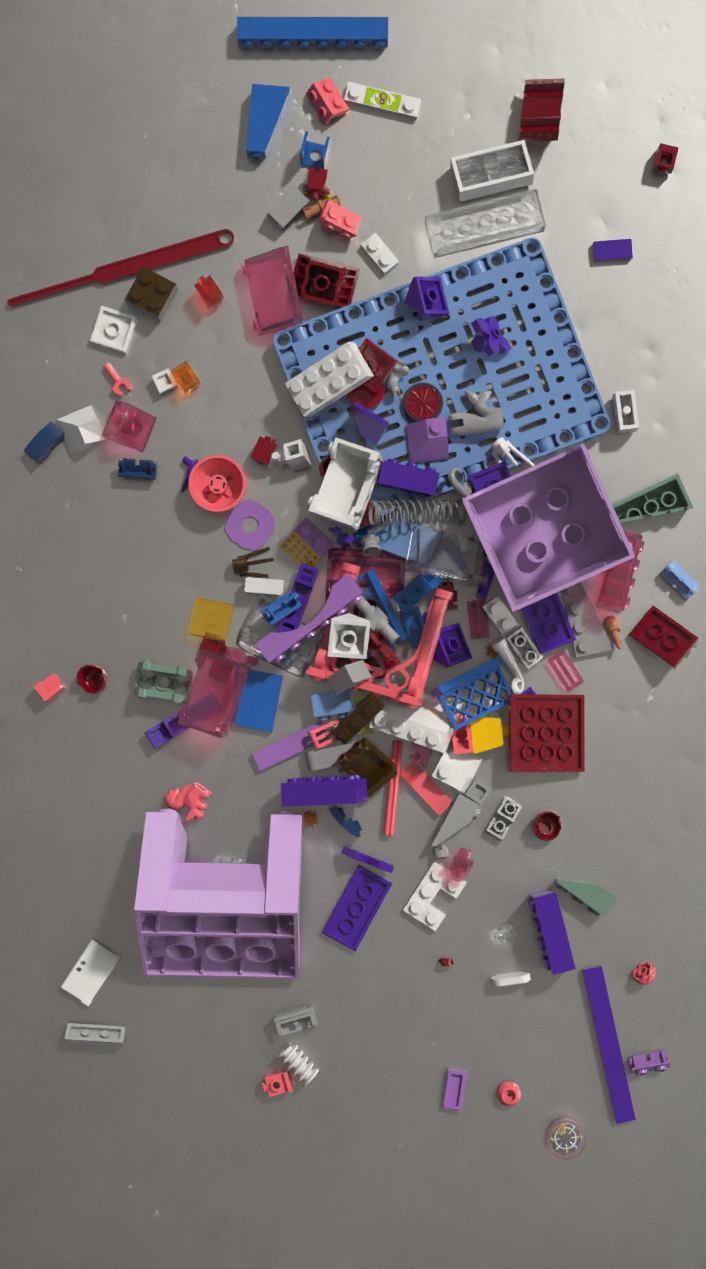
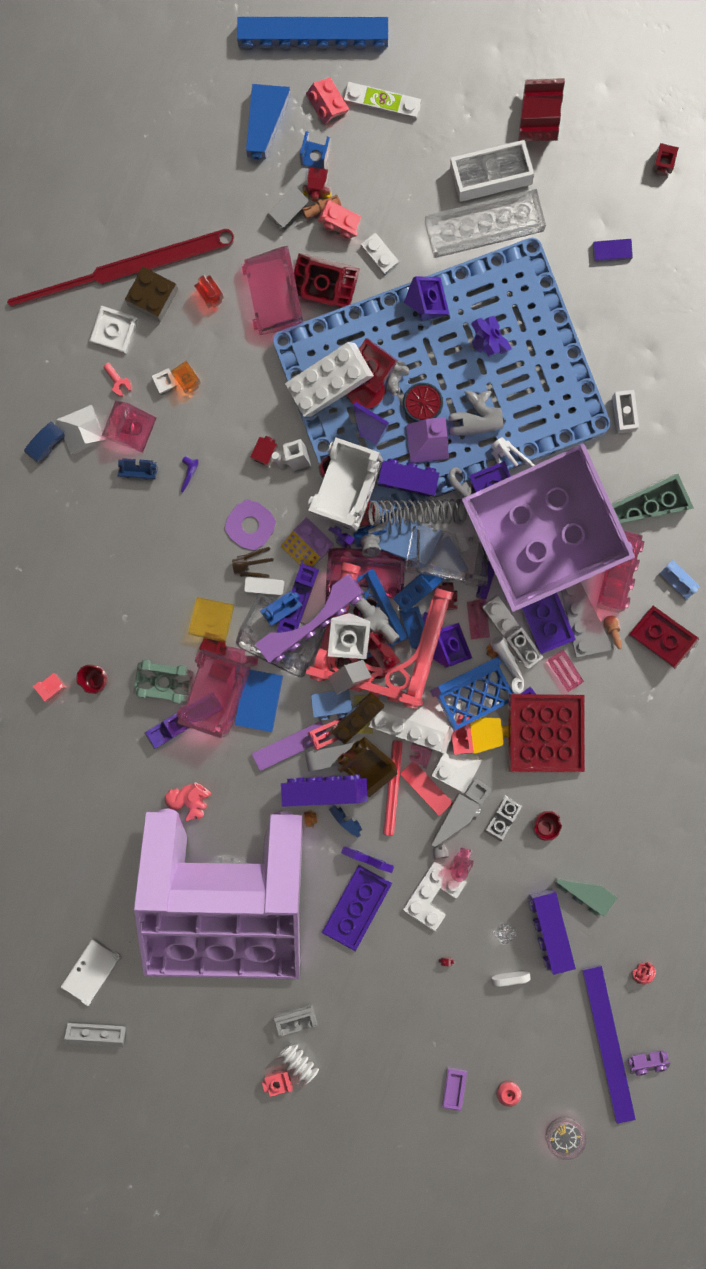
(210, 475): coral piece -> none

